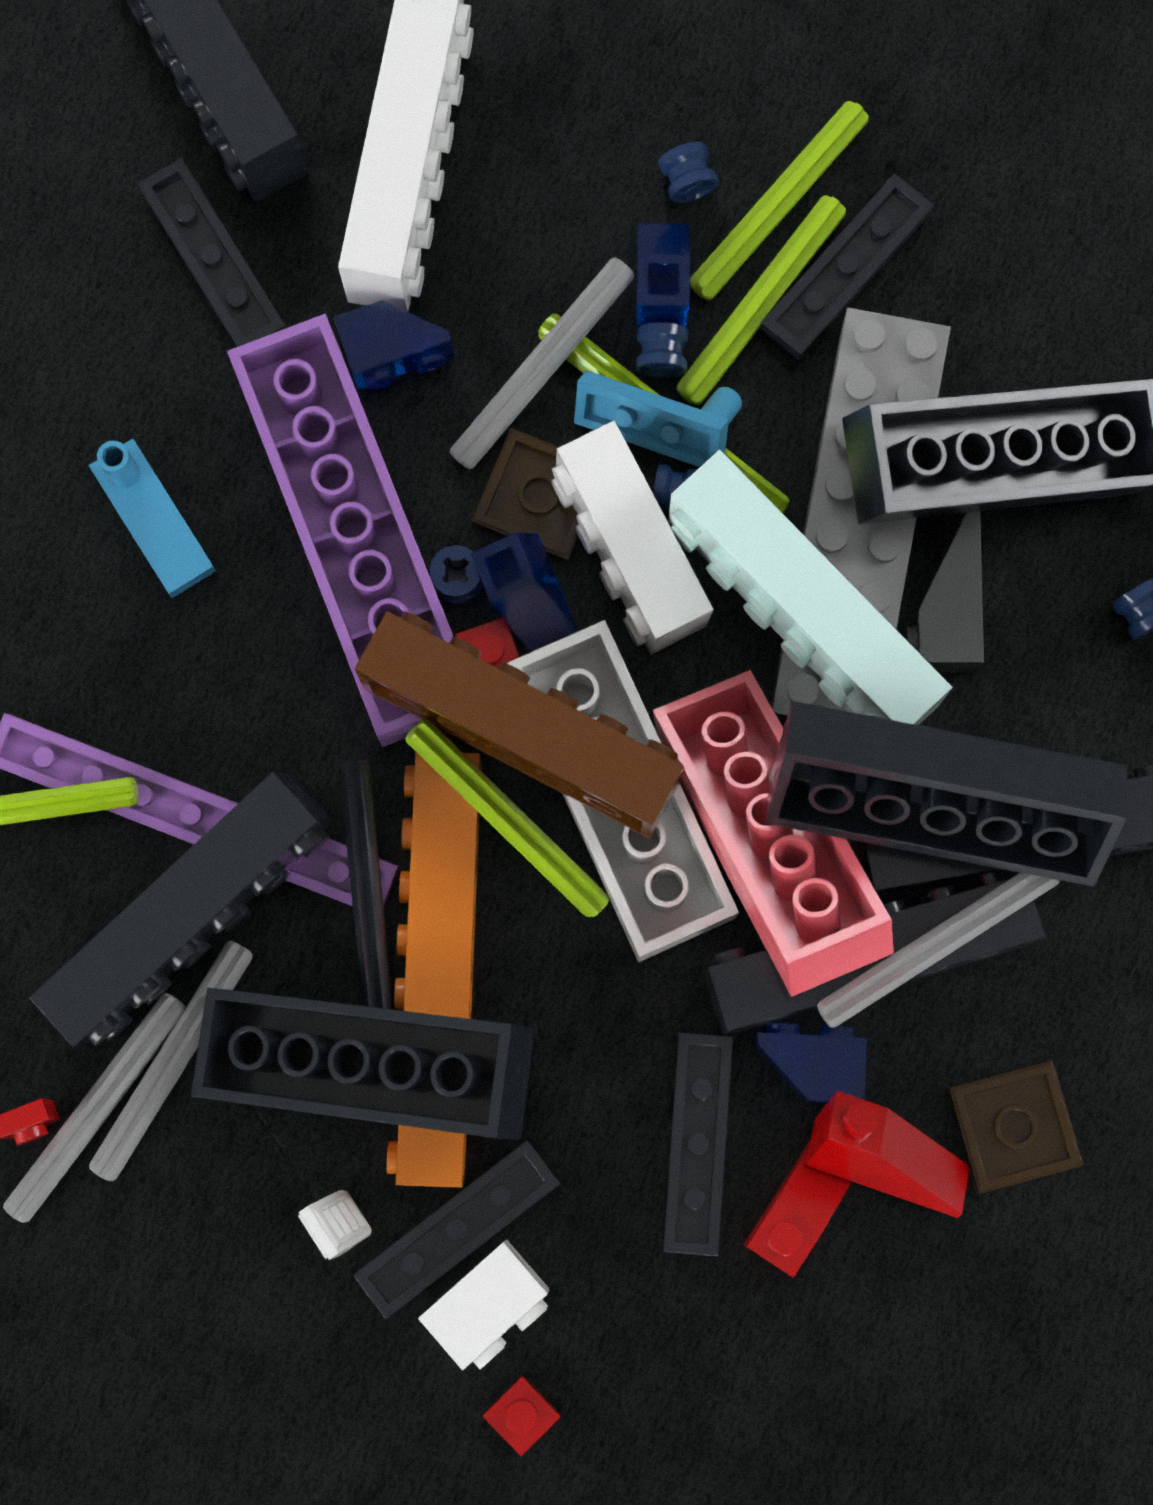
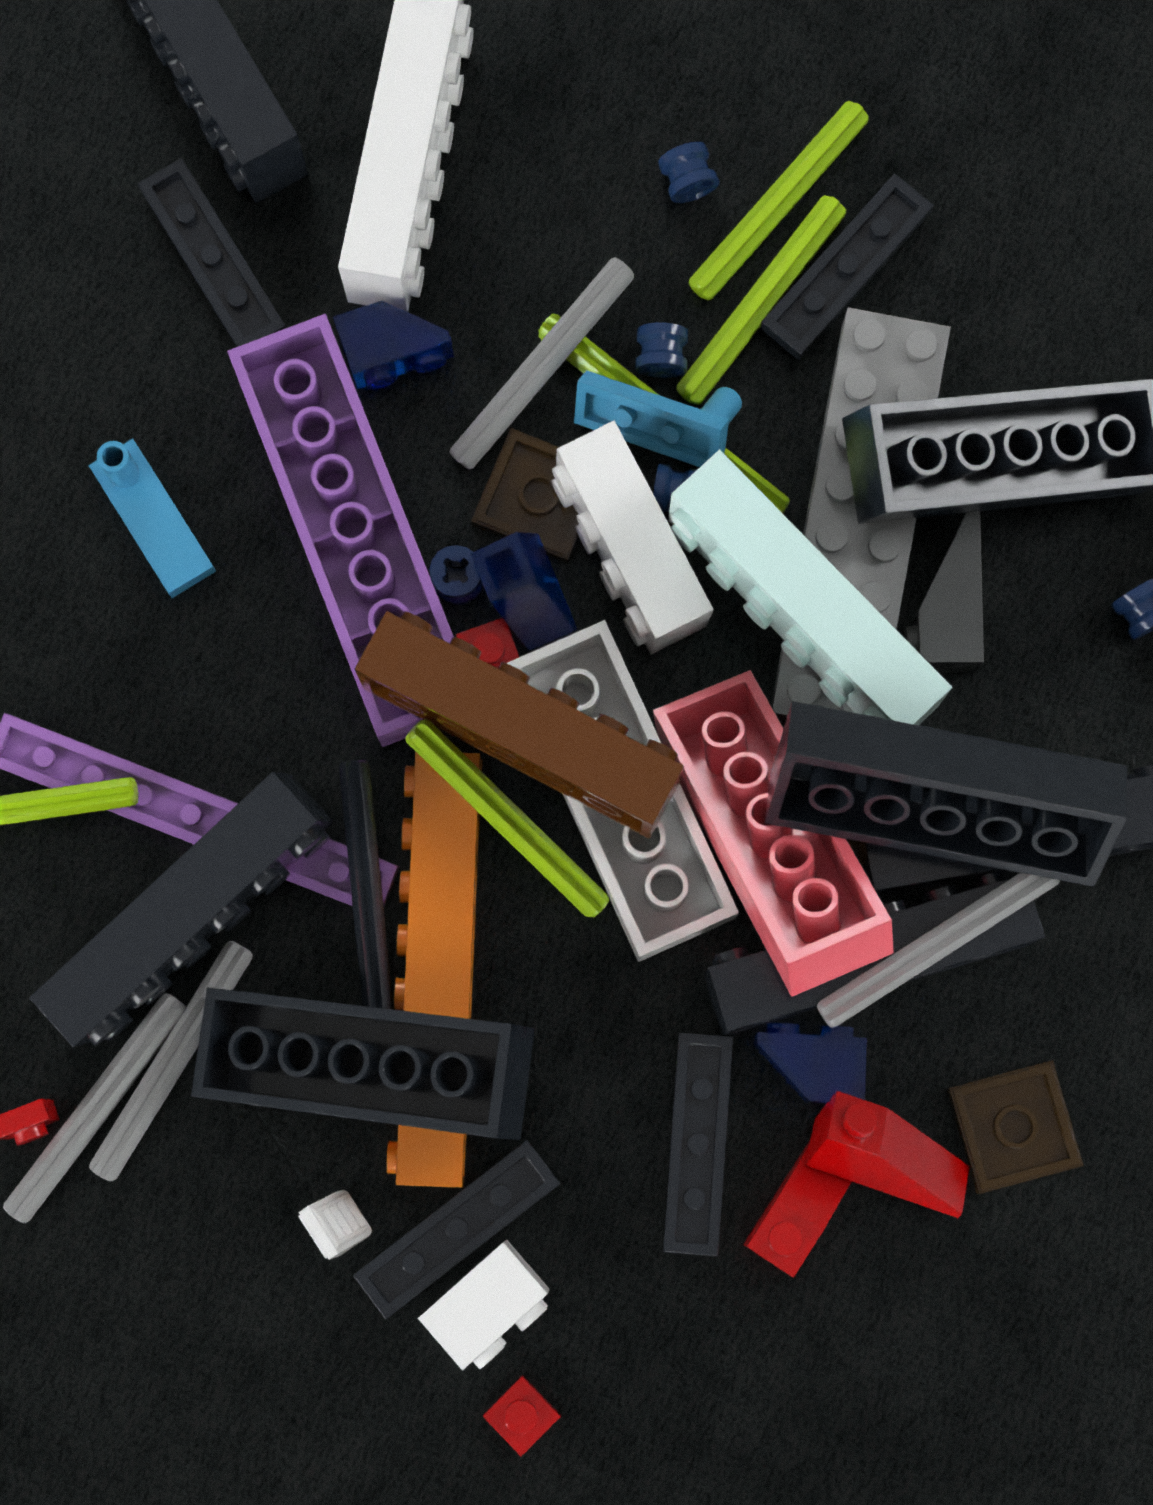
(662, 273): clear blue slope -> none

